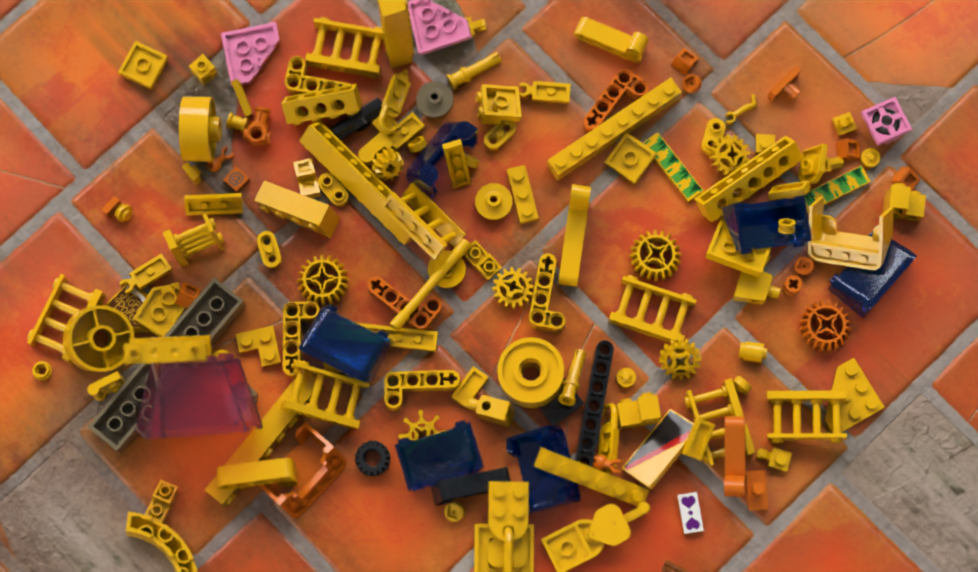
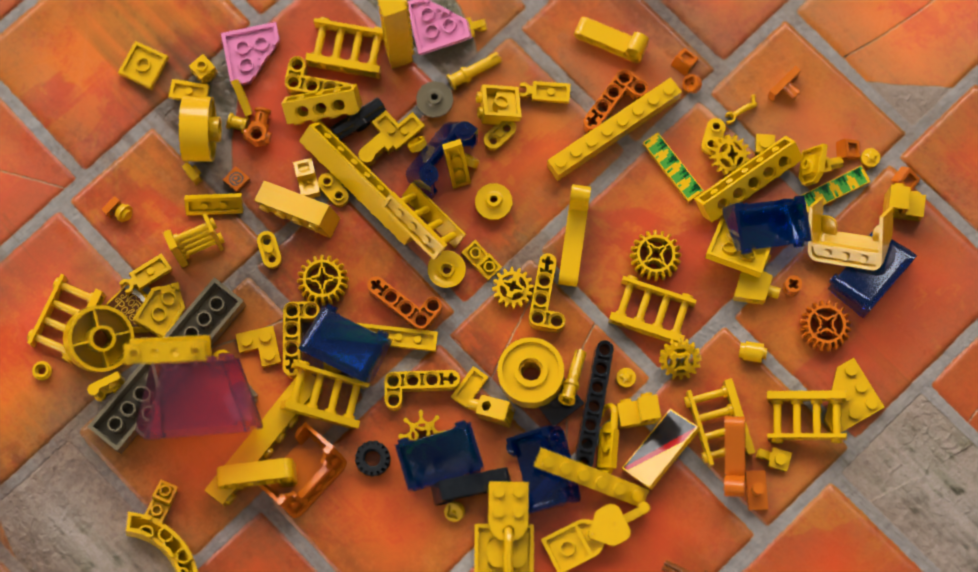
(187, 89): none -> yellow plate
(187, 295): orange slope -> none
(217, 163): orange arm -> none
(387, 164): yellow gear -> none
(394, 100): yellow plate -> none
(457, 253): yellow piece -> none
(522, 194): yellow plate -> none
(602, 463): orange arm -> none
(630, 158): yellow plate -> none
(690, 513): white tile -> none
(698, 439): yellow tile -> none
(741, 385): yellow tile -> none
(786, 226): yellow bush -> none
(789, 190): yellow tile -> none
(804, 266): orange tile -> none
(844, 124): yellow tile -> none
(885, 123): bright pink piece -> none

